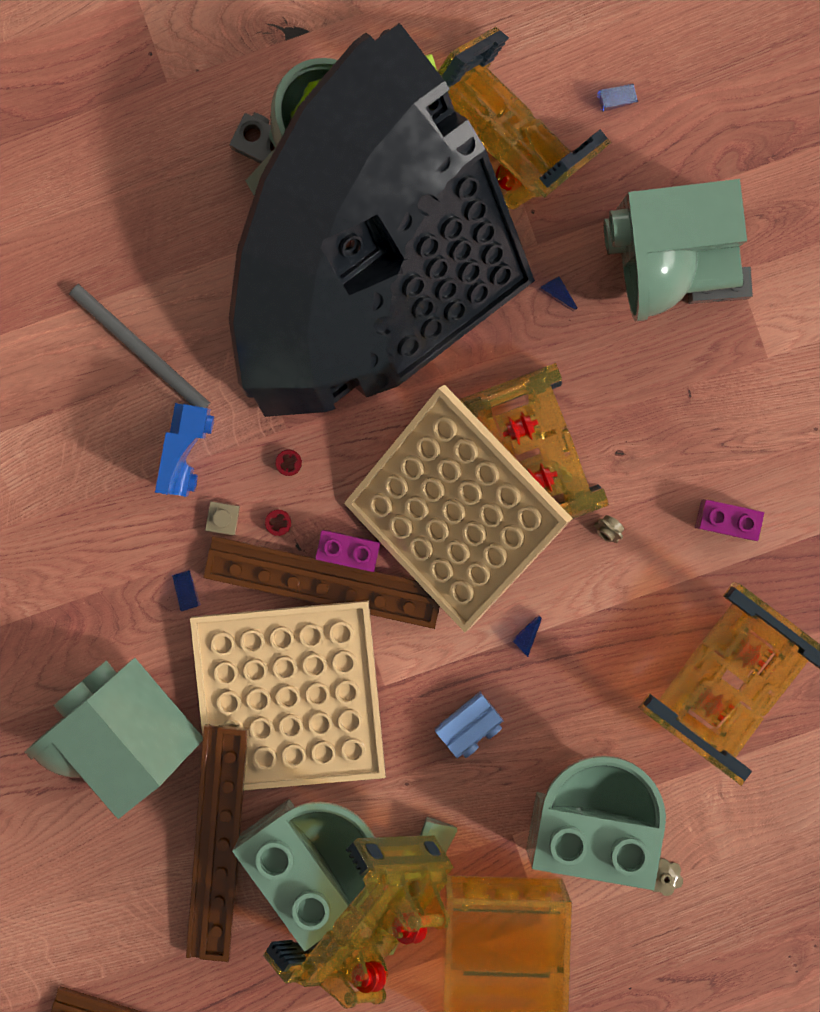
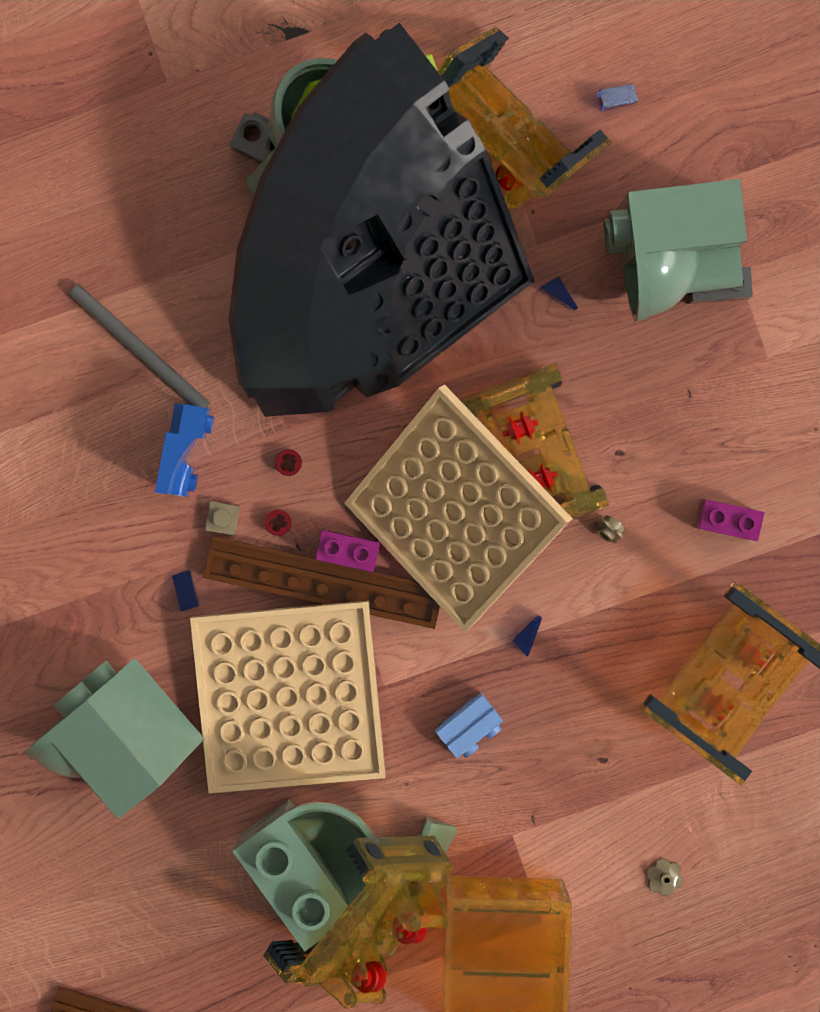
(215, 838): reddish brown plate -> none
(599, 824): sand green piece -> none

